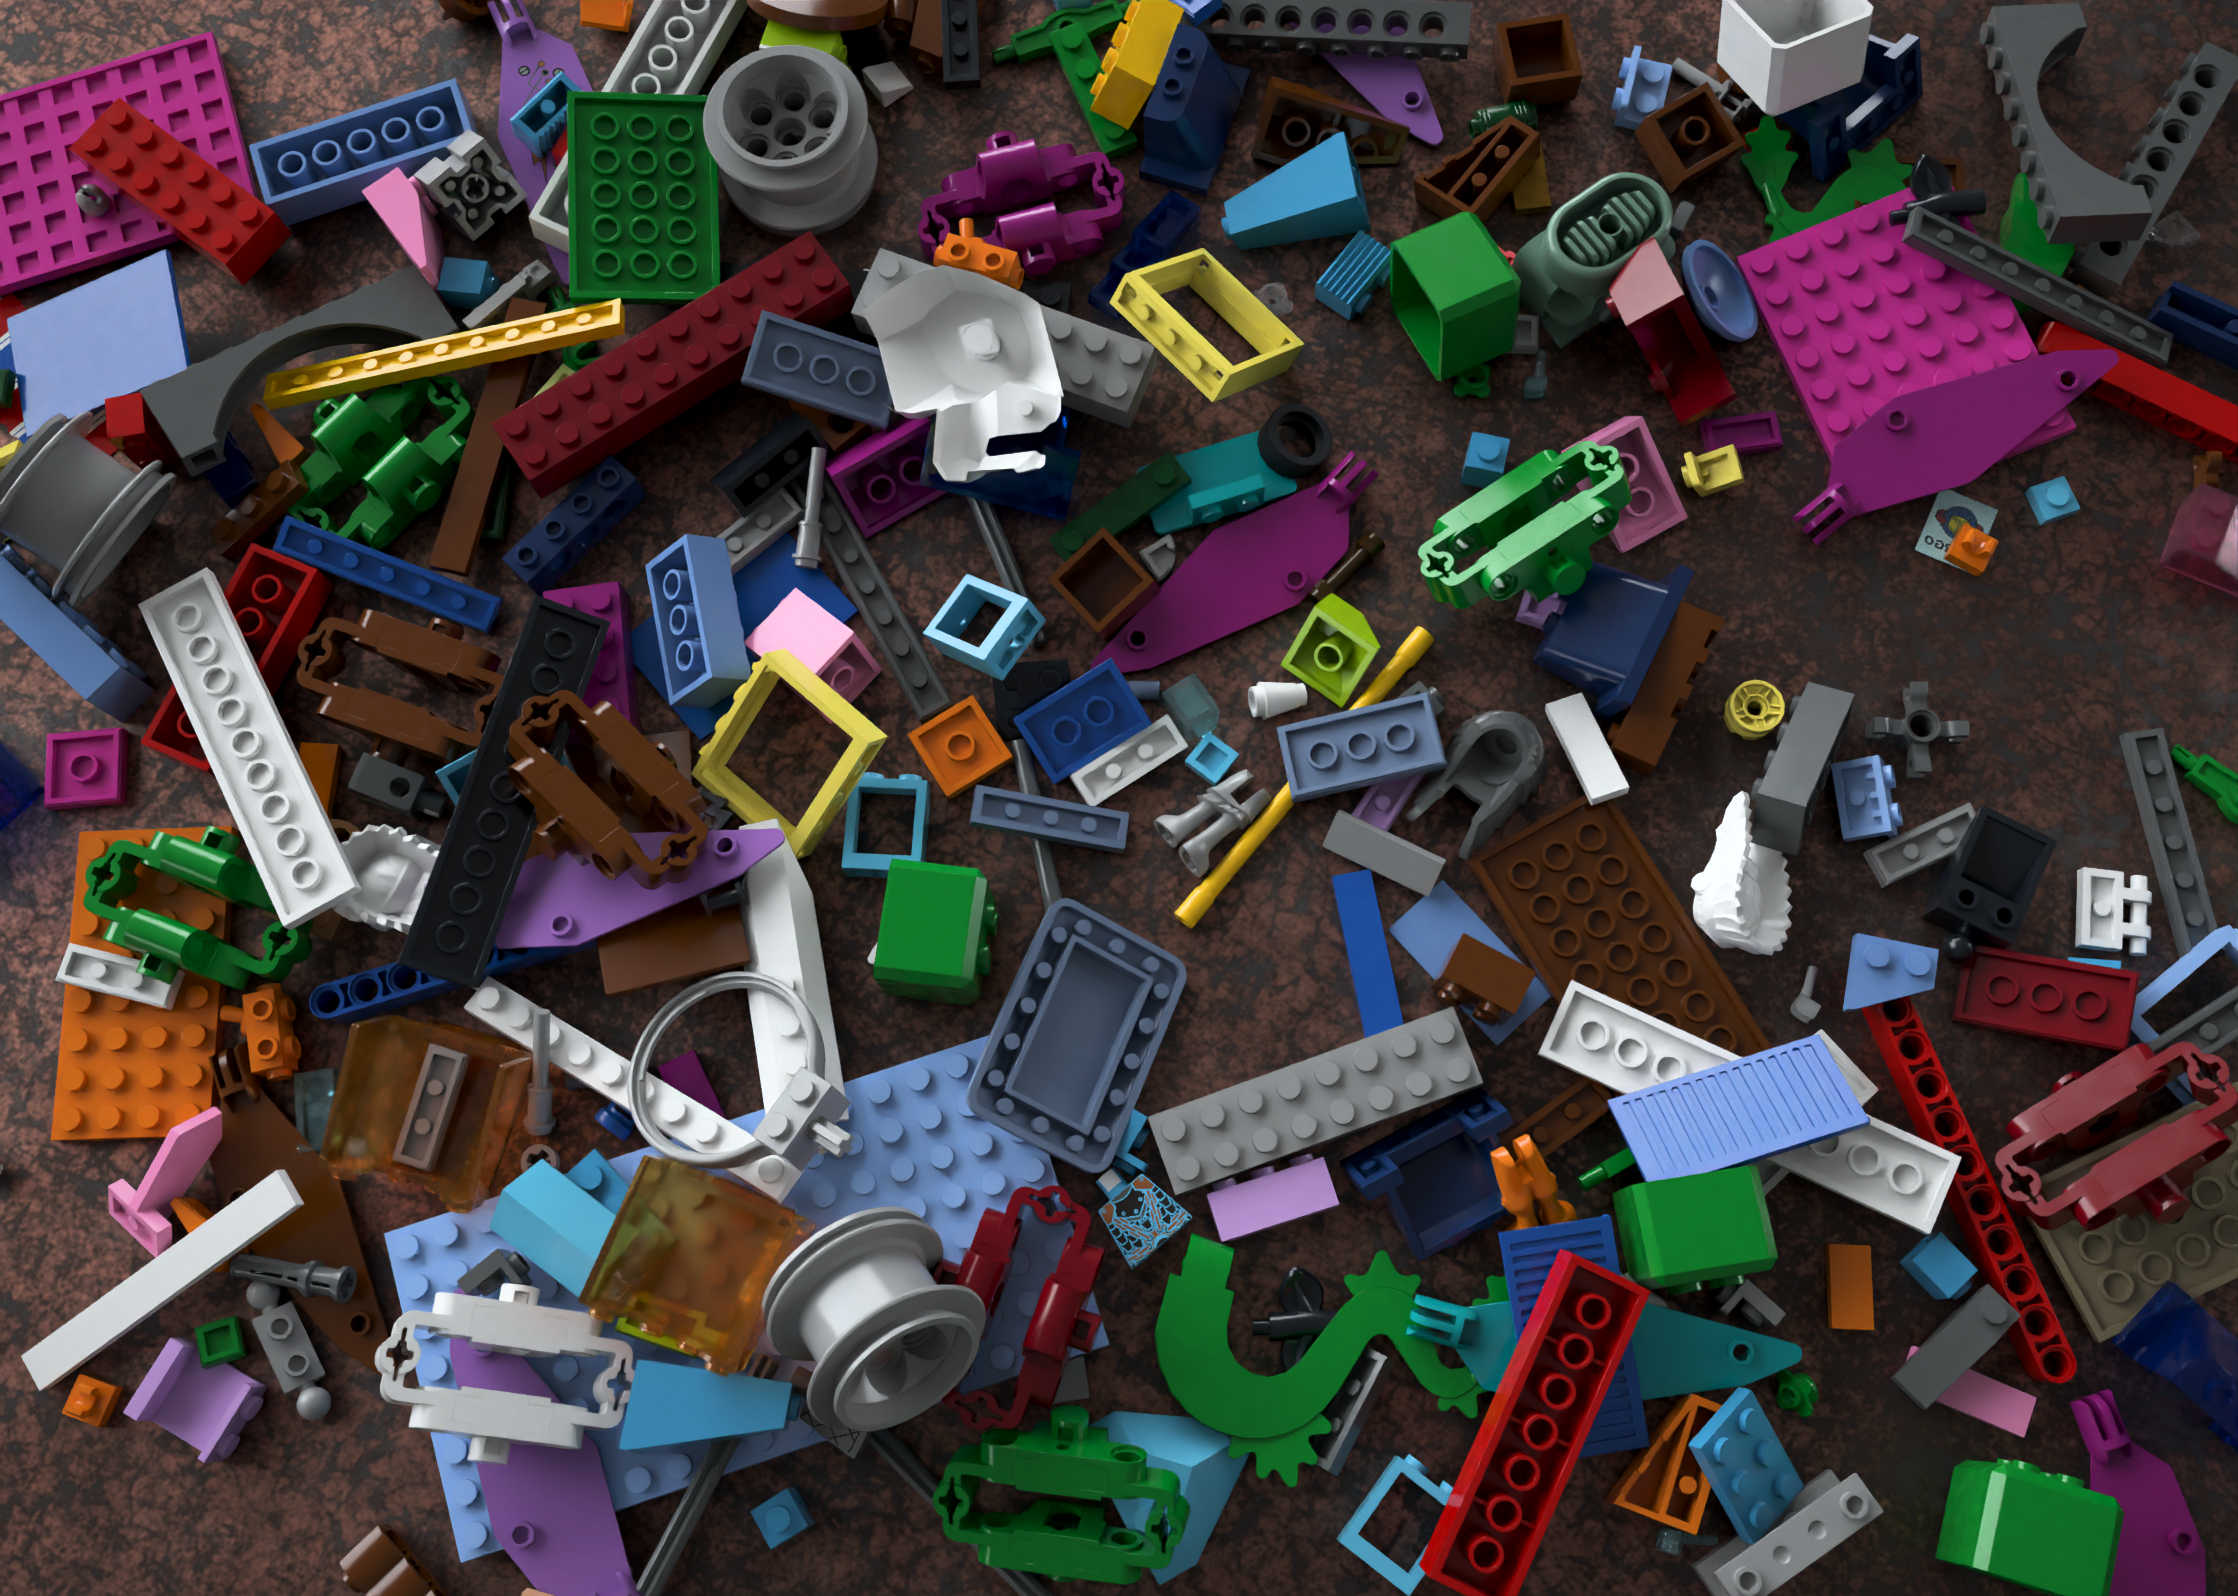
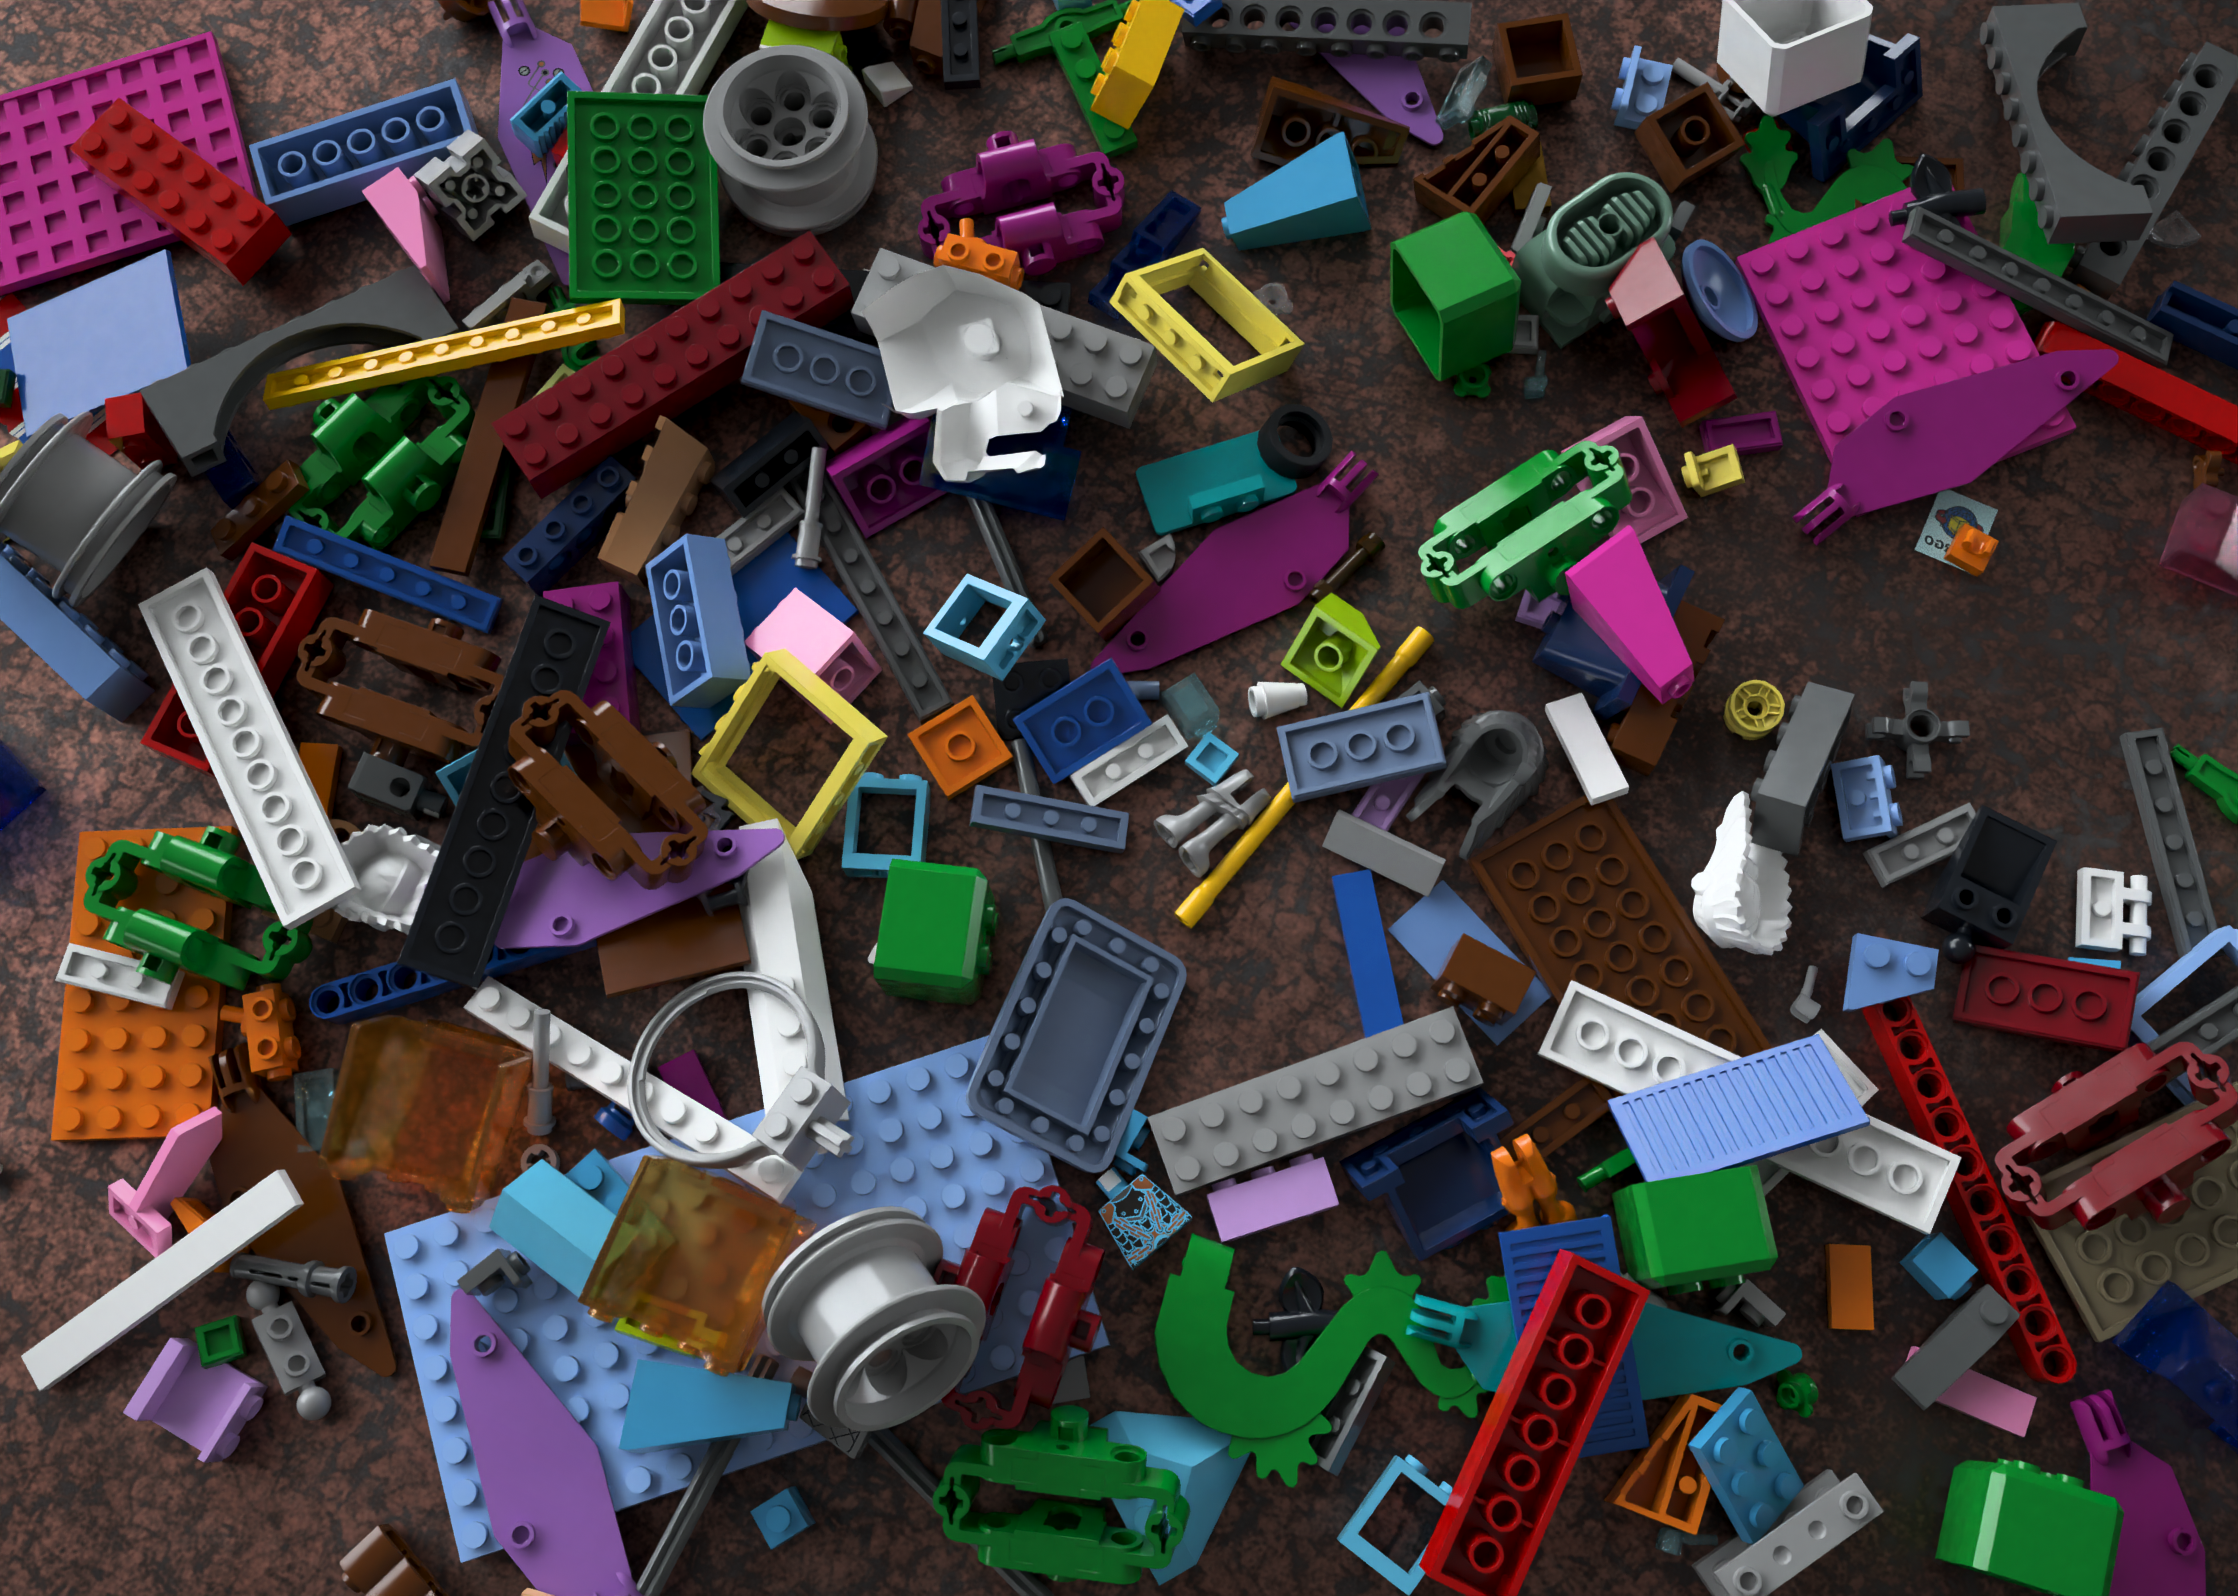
(86, 768): dark pink tile -> none
(89, 206): light grey hinge -> none
(92, 1400): orange tile -> none
(279, 439): orange slope -> none
(431, 1107): light grey tile -> none
(467, 282): dark azure brick -> none
(499, 1417): white piece -> none
(657, 502): none -> medium nougat wedge
(1125, 505): dark green plate -> none
(1190, 113): dark blue windscreen -> none
(1354, 276): dark azure brick -> none
(1463, 93): none -> clear light blue plate
(1484, 460): dark azure brick -> none
(1532, 221): none -> light grey plate
(1627, 610): none -> dark pink slope
(2052, 500): medium azure plate -> none

